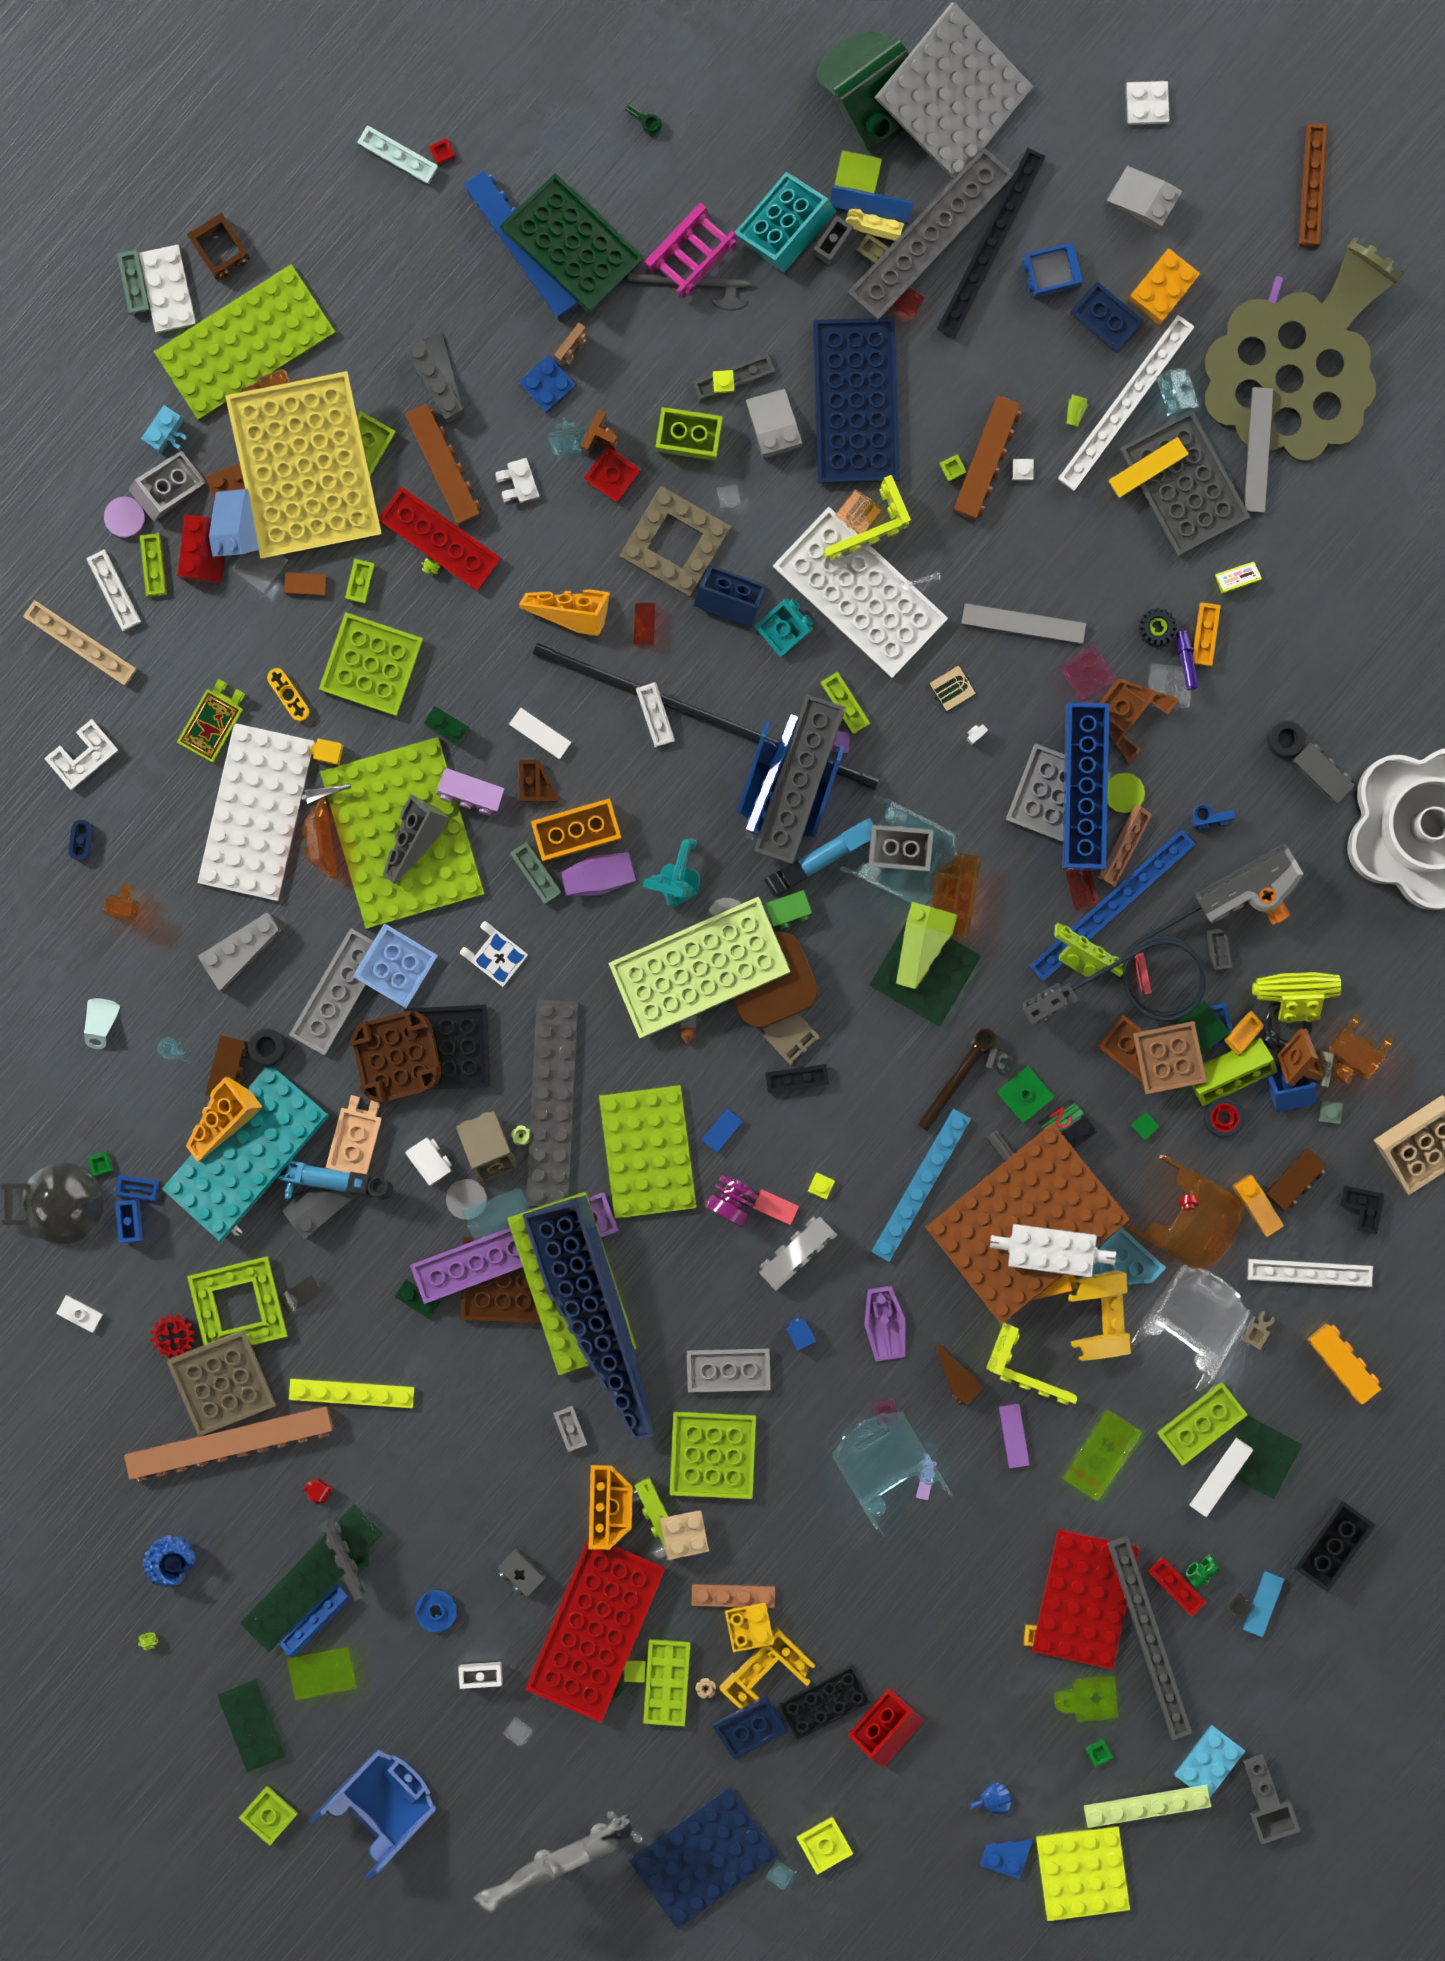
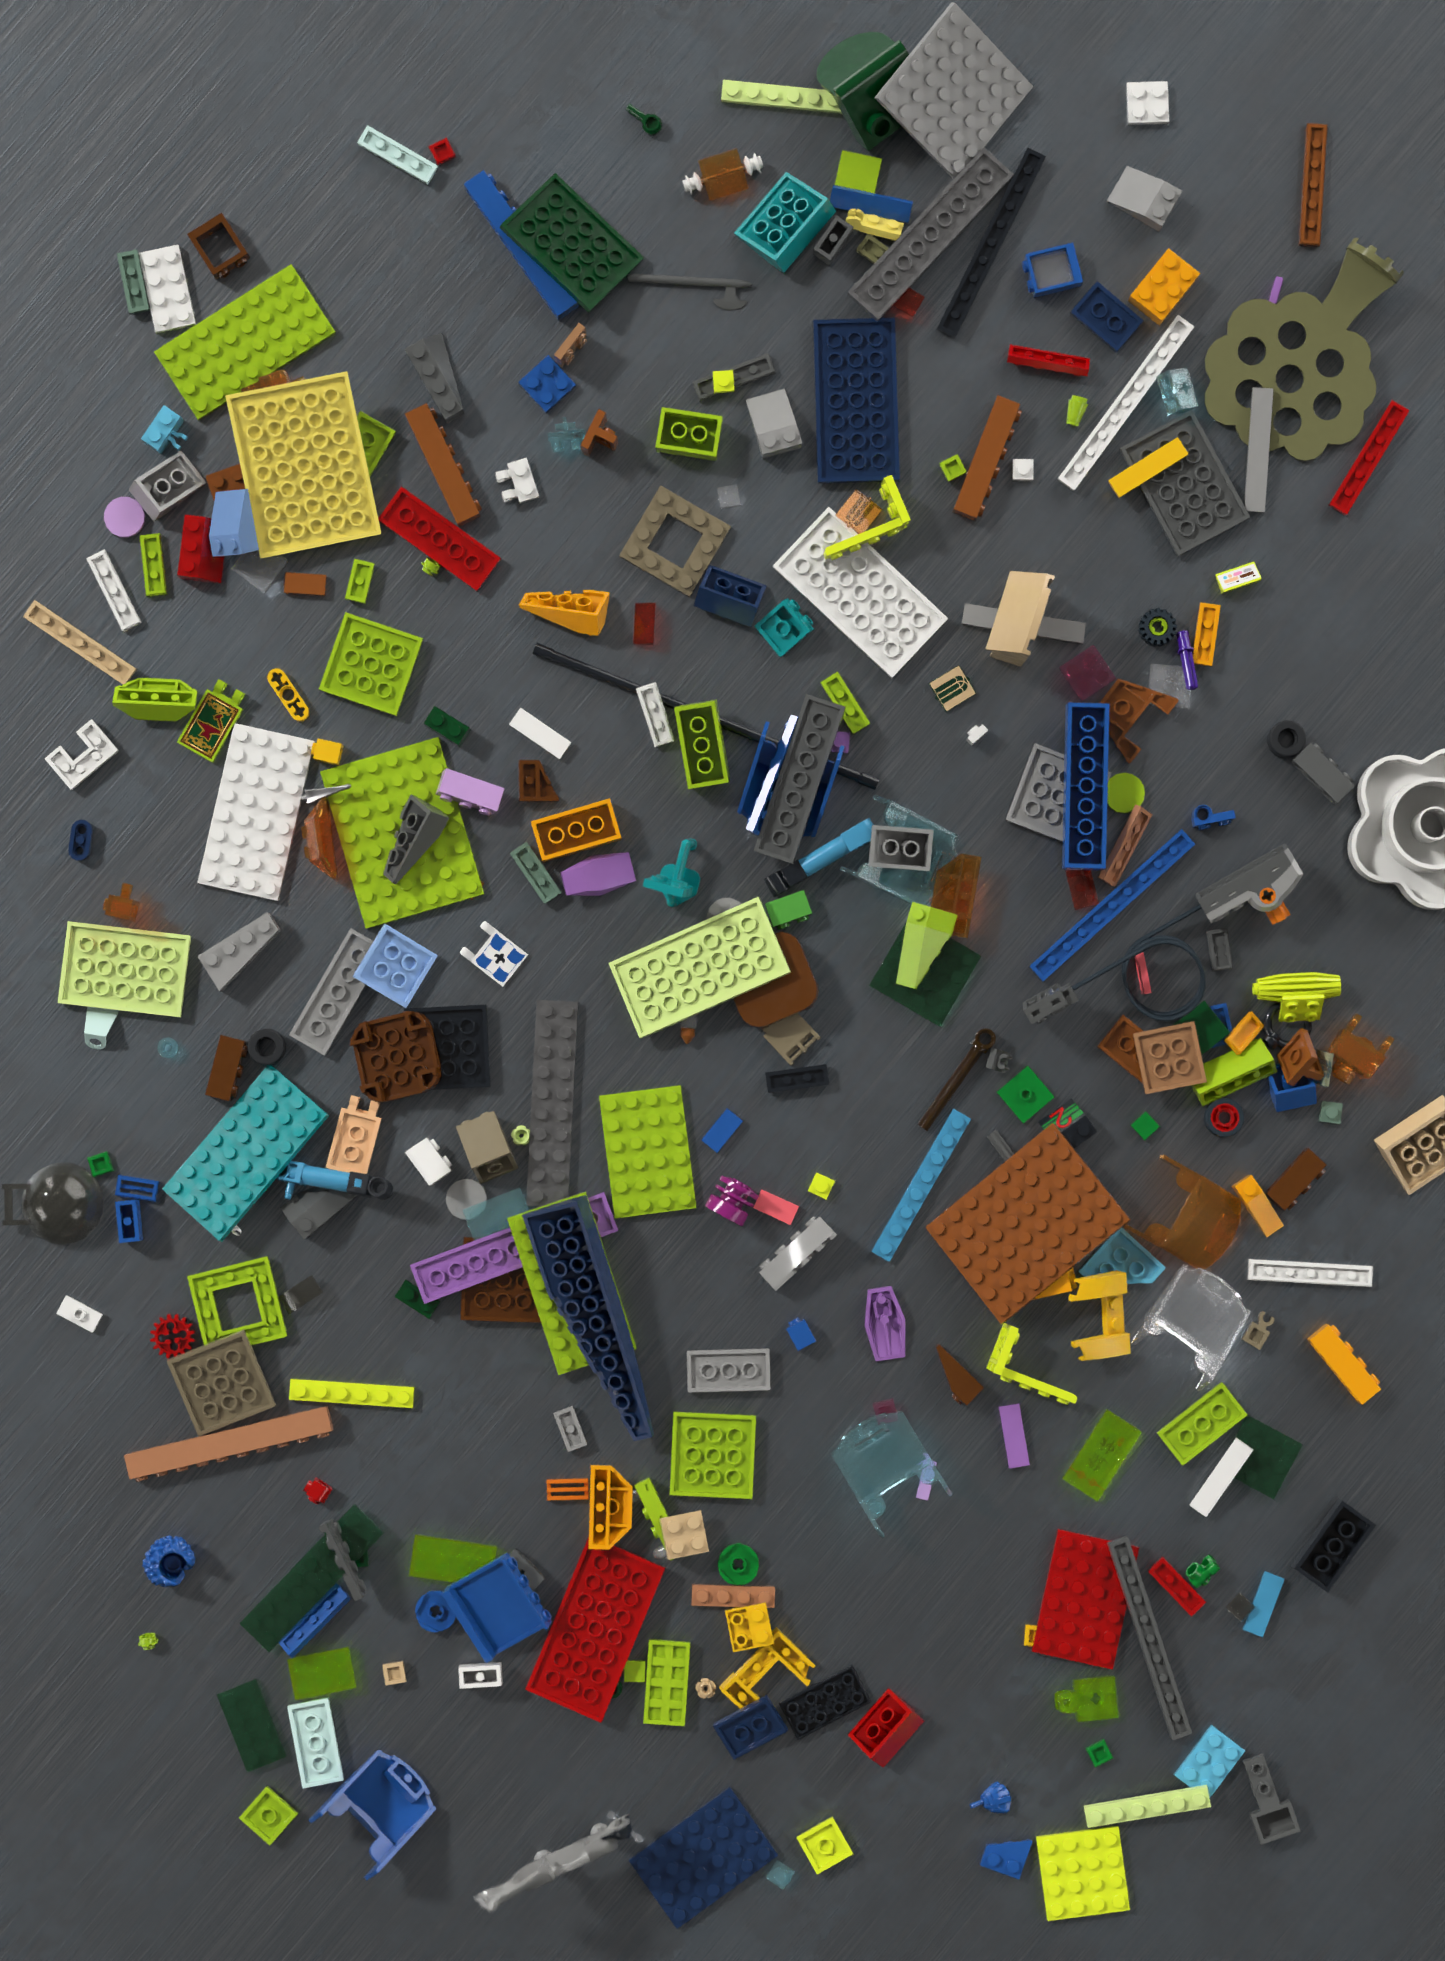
(124, 969): none -> yellowish green plate
(155, 699): none -> lime wedge
(226, 1113): light orange wedge -> none
(315, 1742): none -> light aqua plate
(394, 1672): none -> tan plate
(448, 1558): none -> clear neon green plate
(496, 1606): none -> blue panel
(517, 1731): clear plate -> none
(567, 1489): none -> orange tile
(612, 474): red plate -> none
(682, 233): dark pink fence -> none
(702, 744): none -> lime brick
(723, 174): none -> clear orange plate
(750, 1564): none -> green plate
(778, 96): none -> yellowish green plate
(907, 584): clear hinge -> none
(1019, 616): none -> tan windscreen
(1048, 360): none -> red plate
(1052, 1250): white plate -> none
(1082, 954): lime bracket -> none
(1188, 1202): red plate -> none
(1368, 457): none -> red plate
(1368, 1204): black plate -> none

